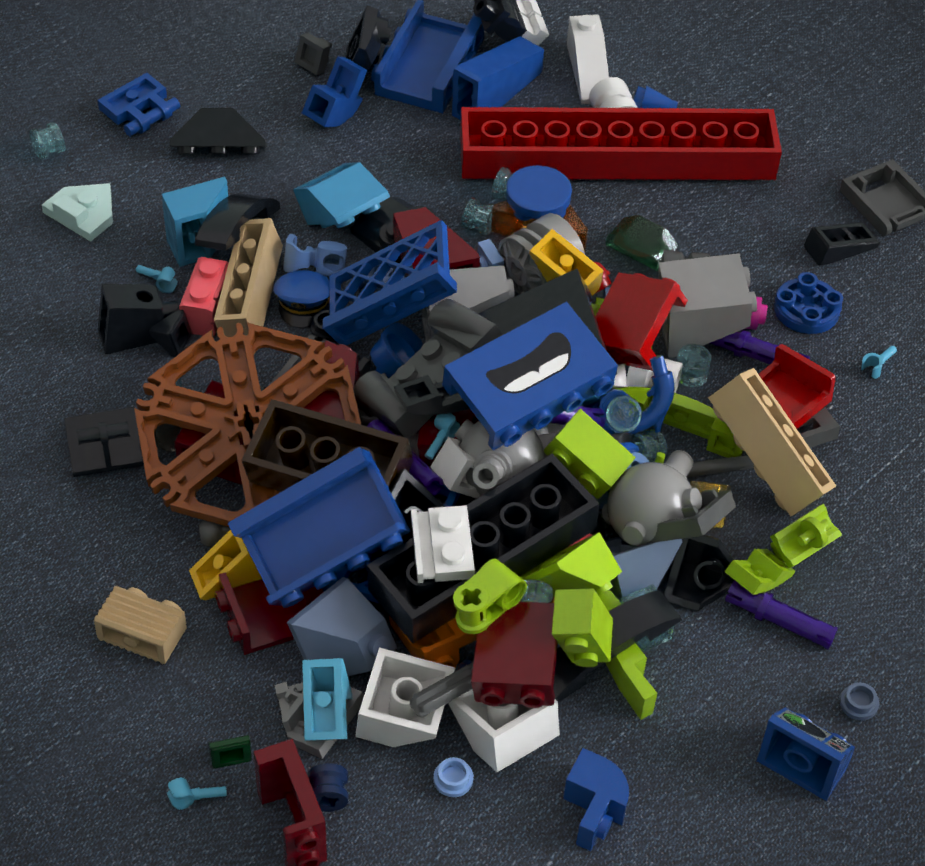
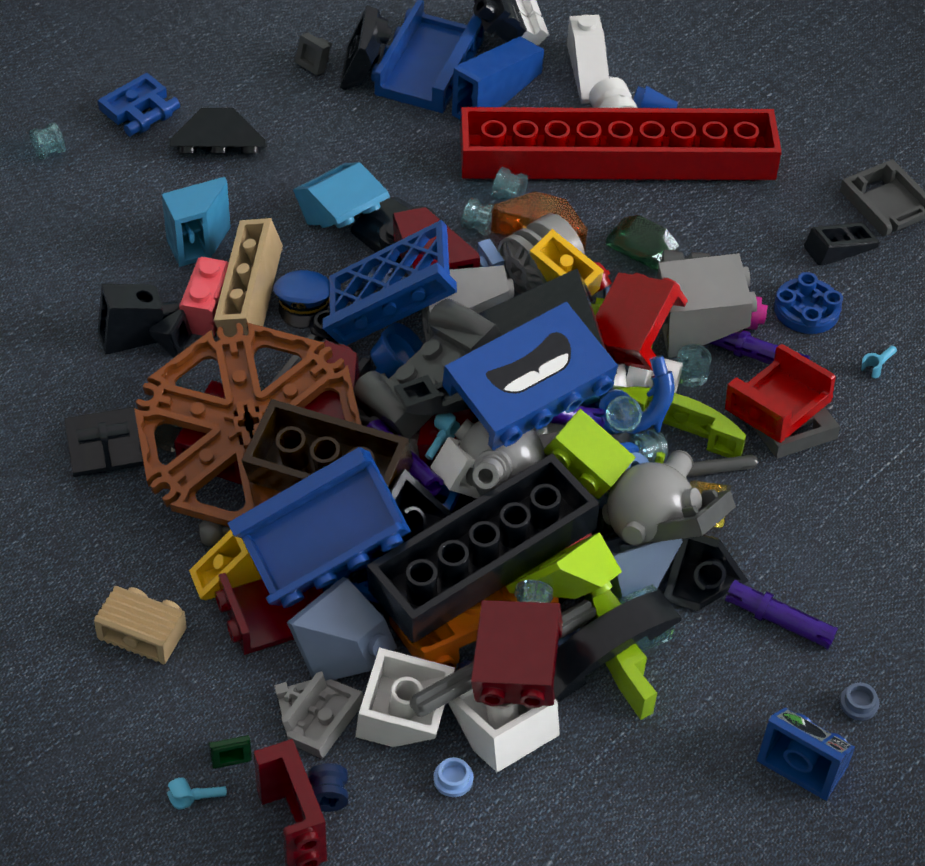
(82, 209): light aqua plate -> none
(165, 278): medium azure hand -> none
(223, 223): black slope -> none
(324, 699): medium azure slope -> none
(326, 258): medium blue leg -> none
(339, 98): blue brick -> none
(442, 544): white plate -> none
(487, 596): lime piece -> none
(538, 191): blue tile -> none
(582, 626): lime brick -> none
(601, 790): blue brick -> none
(760, 571): lime slope -> none
(771, 442): tan brick -> none
(804, 536): lime hips -> none

